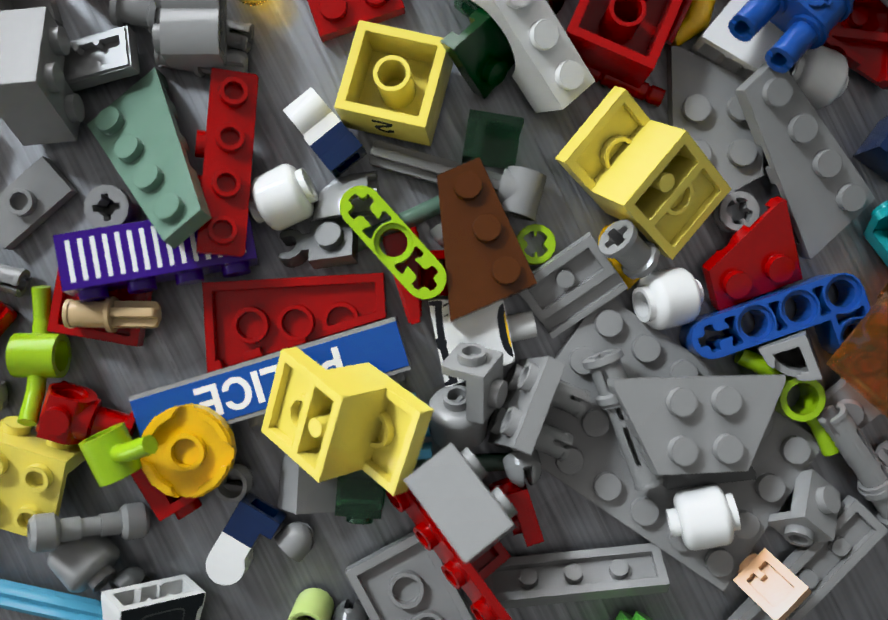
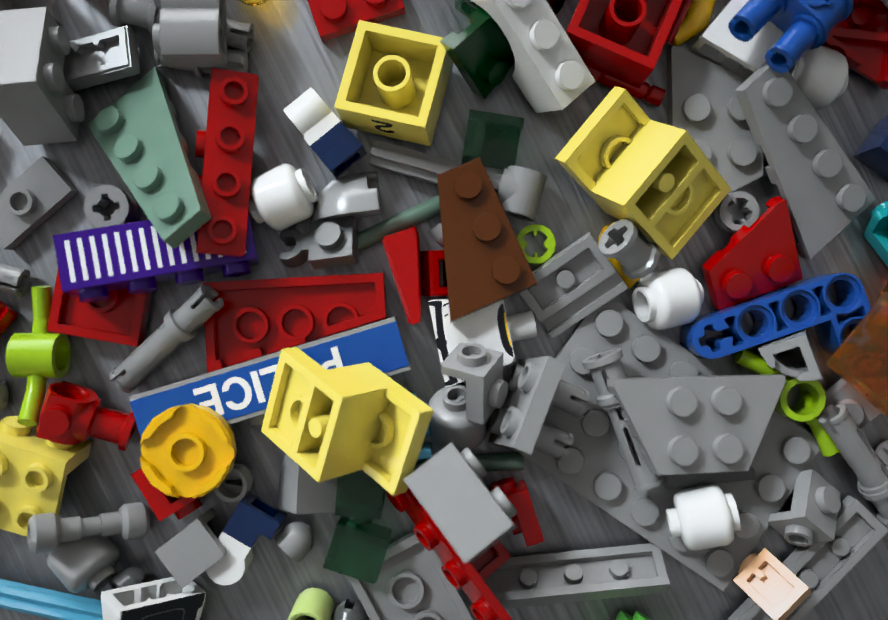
(111, 314): tan axle -> none
(115, 454): lime piece -> none
(178, 327): none -> light grey pin
(192, 550): none -> light grey panel
(358, 550): none -> clear green panel
(360, 225): lime beam -> none
(521, 467): light grey hinge -> none

